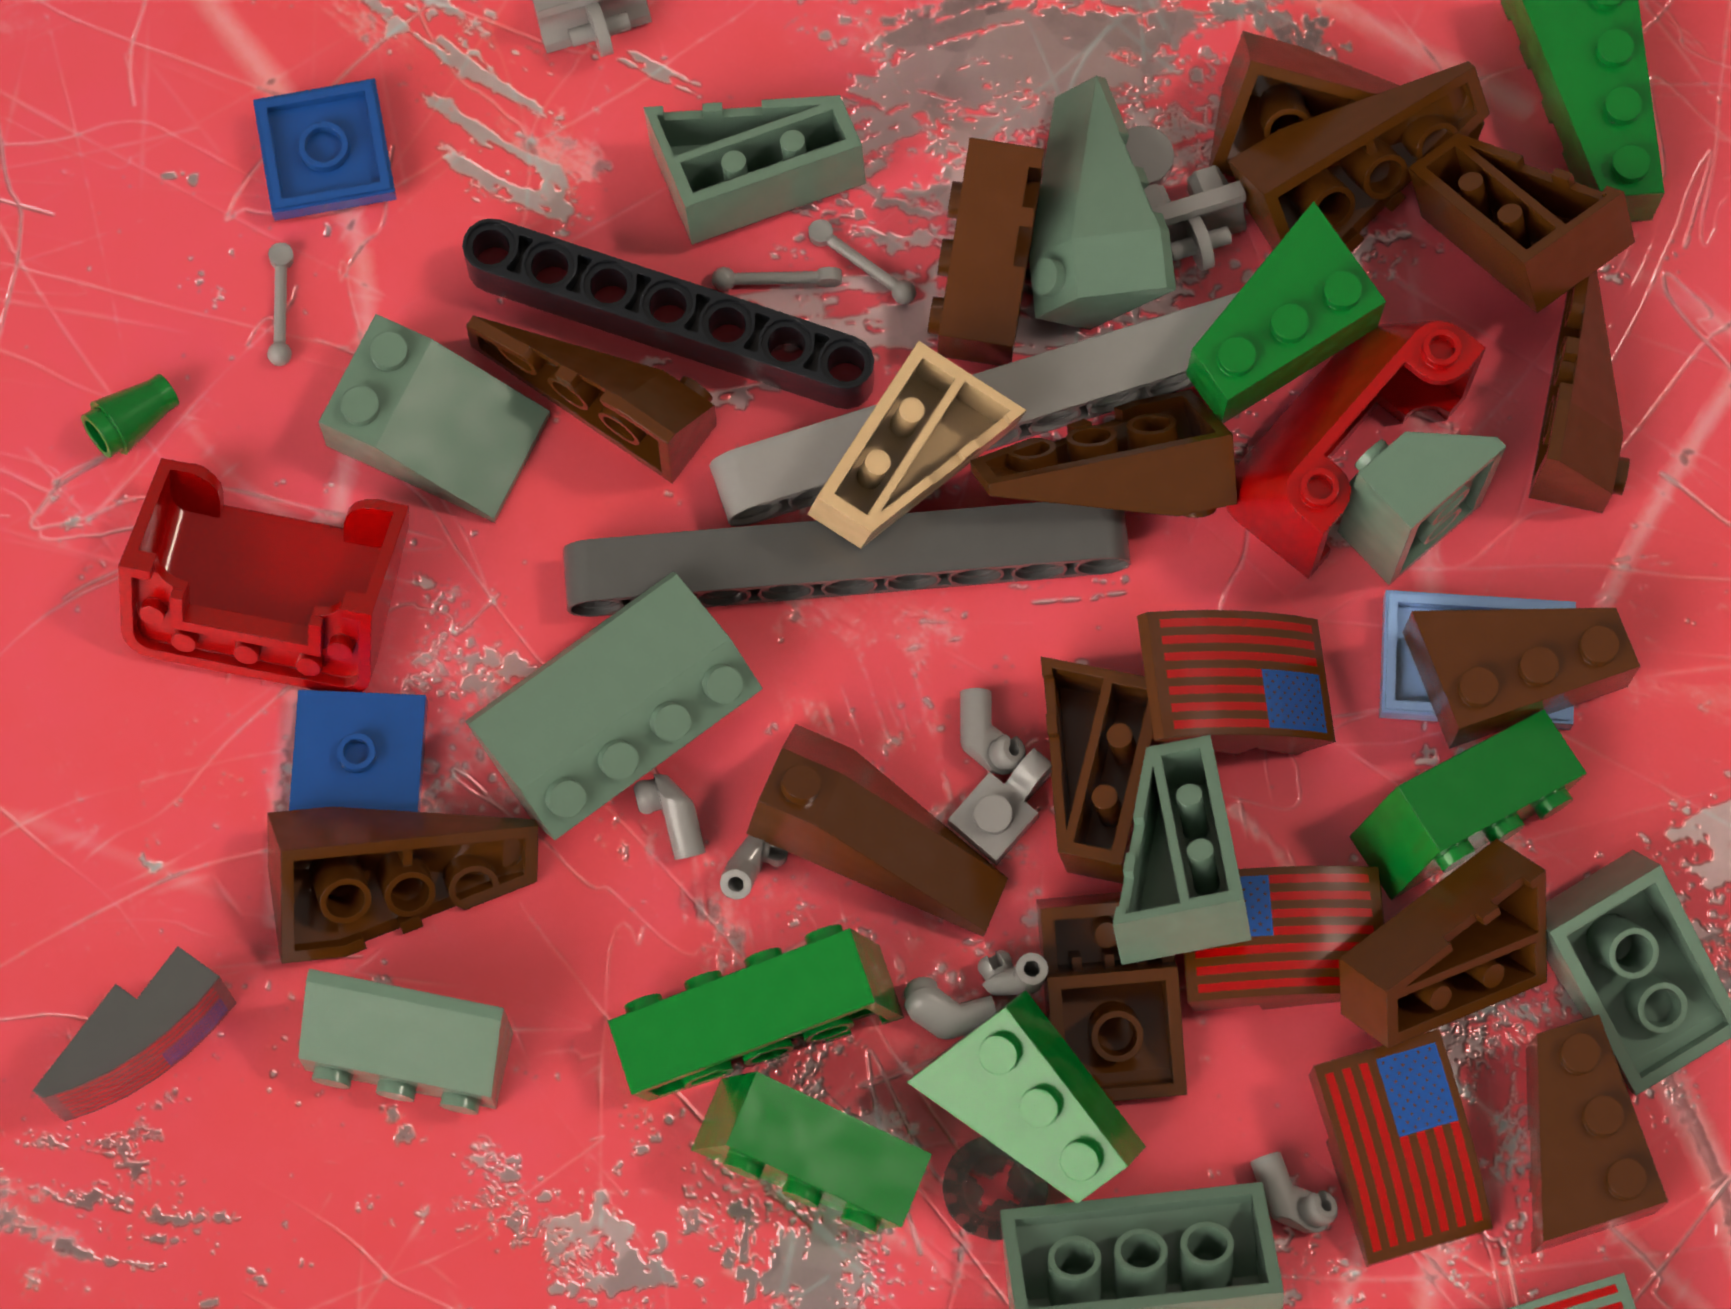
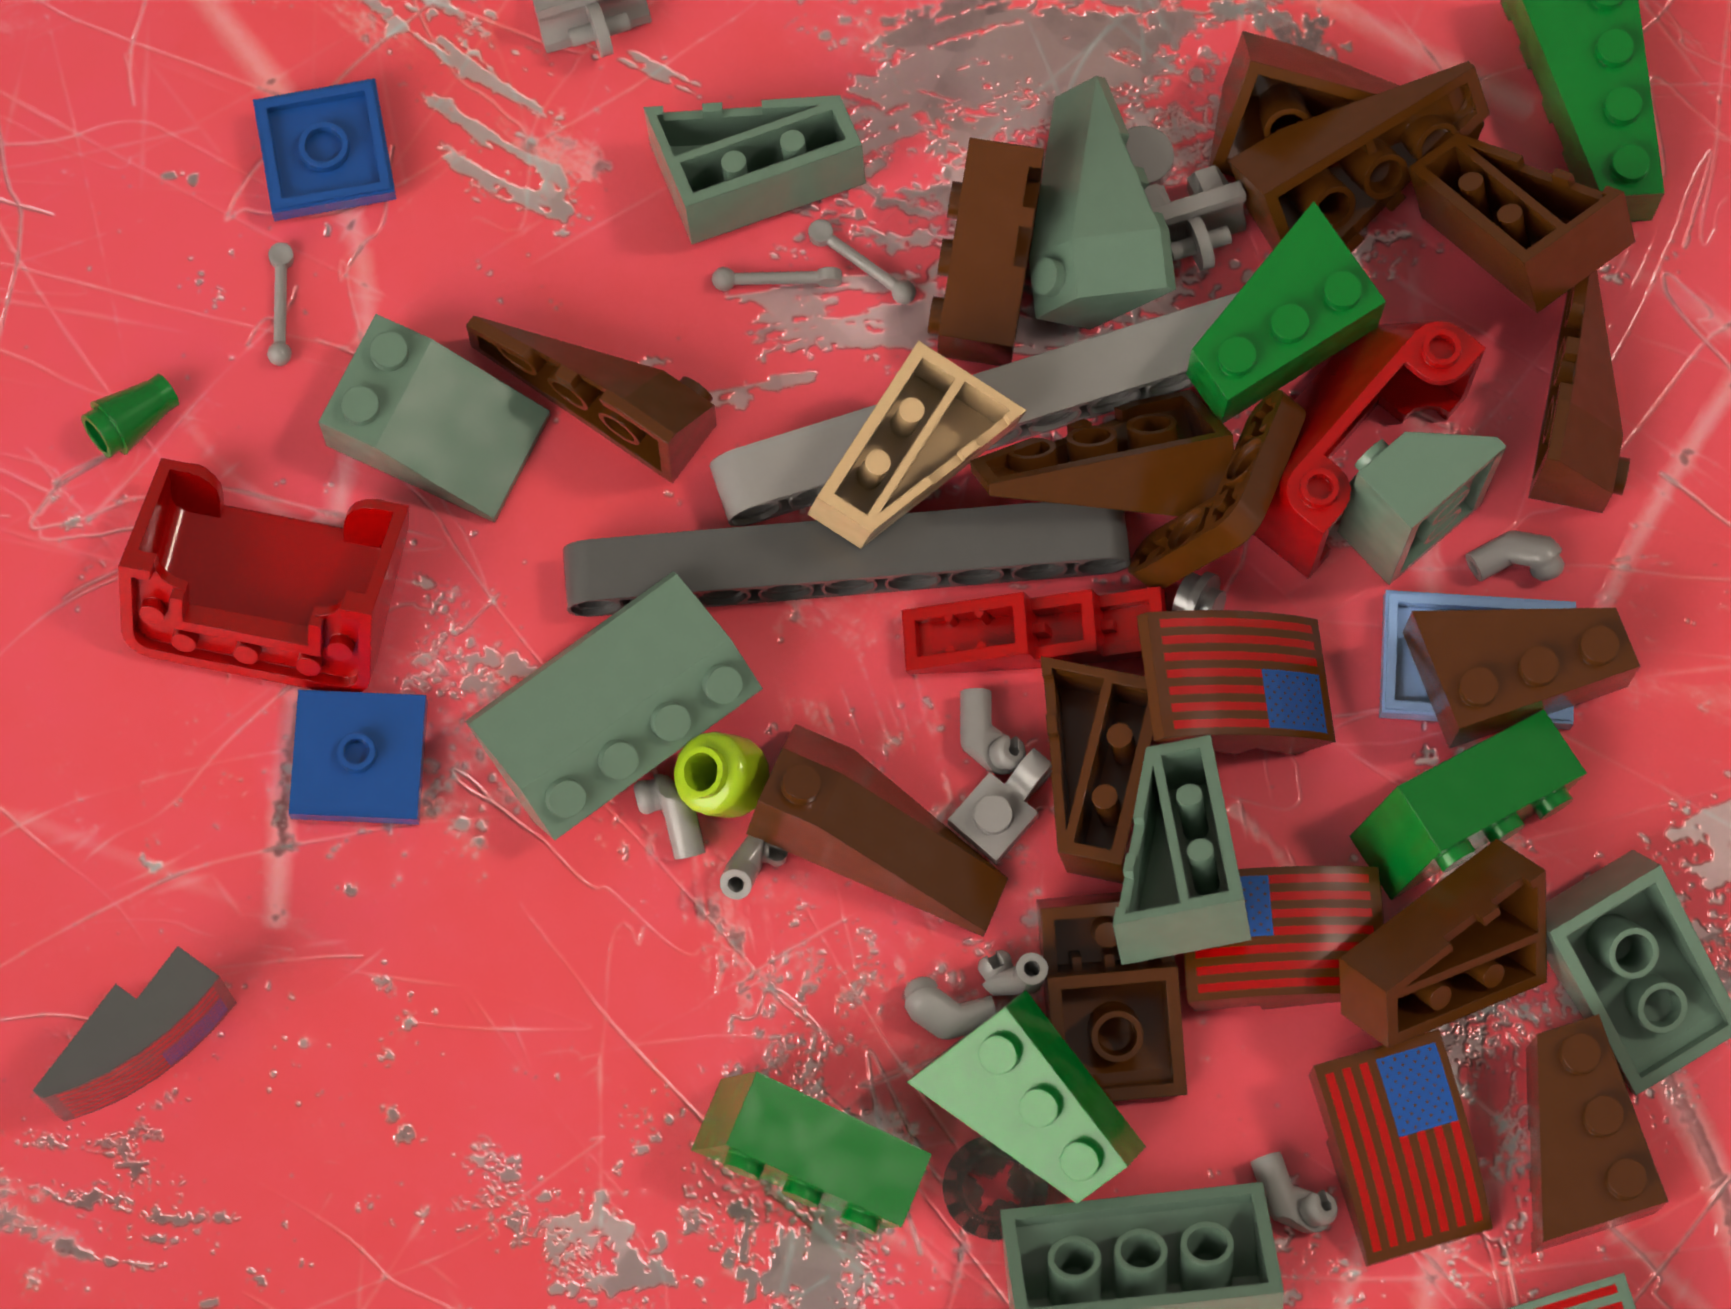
(370, 871): reddish brown wedge -> none
(403, 1041): sand green slope -> none
(647, 292): black beam -> none
(721, 774): none -> lime head
(753, 1012): green wedge -> none
(1018, 630): none -> red slope
(1200, 593): none -> flat silver plate
(1239, 503): none -> reddish brown beam
(1518, 548): none -> light grey arm

